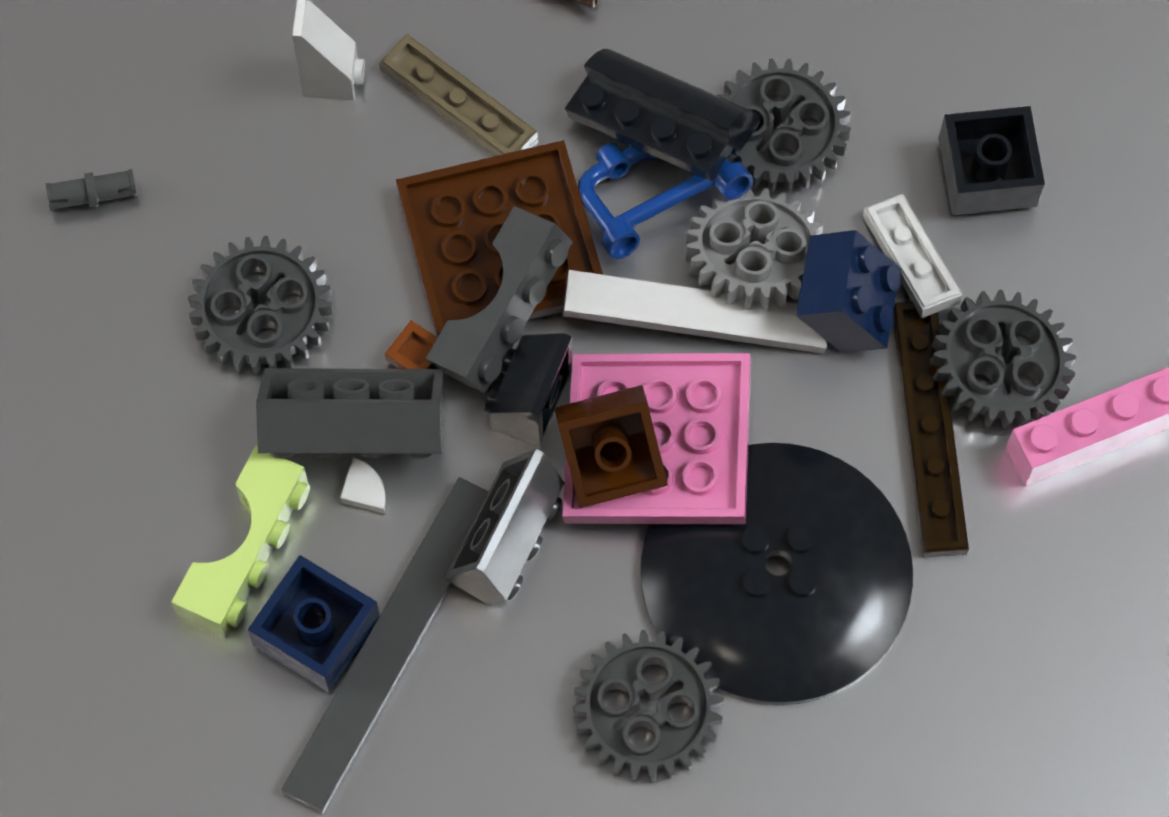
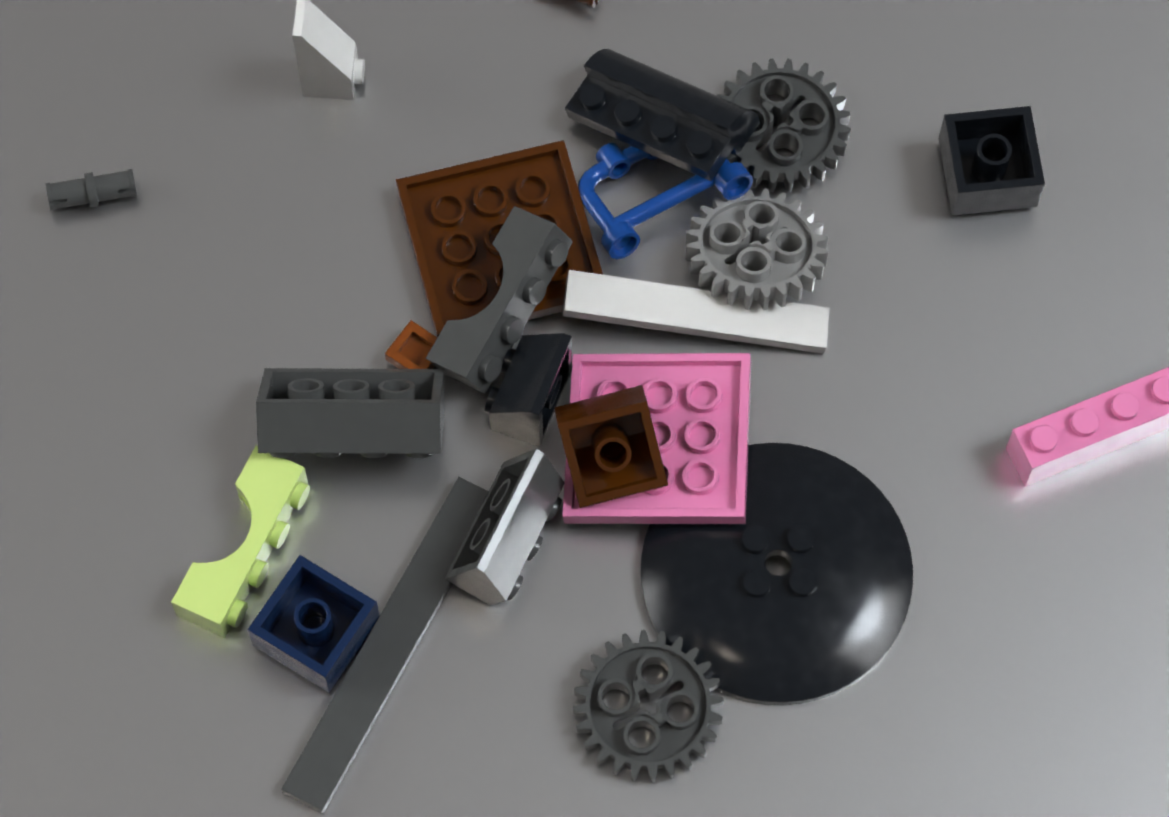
(293, 323): dark grey gear -> none
(364, 488): white tile -> none
(456, 98): dark tan tile -> none
(848, 291): dark blue brick -> none
(910, 248): white tile -> none
(929, 436): dark brown tile -> none
(964, 357): dark grey gear -> none

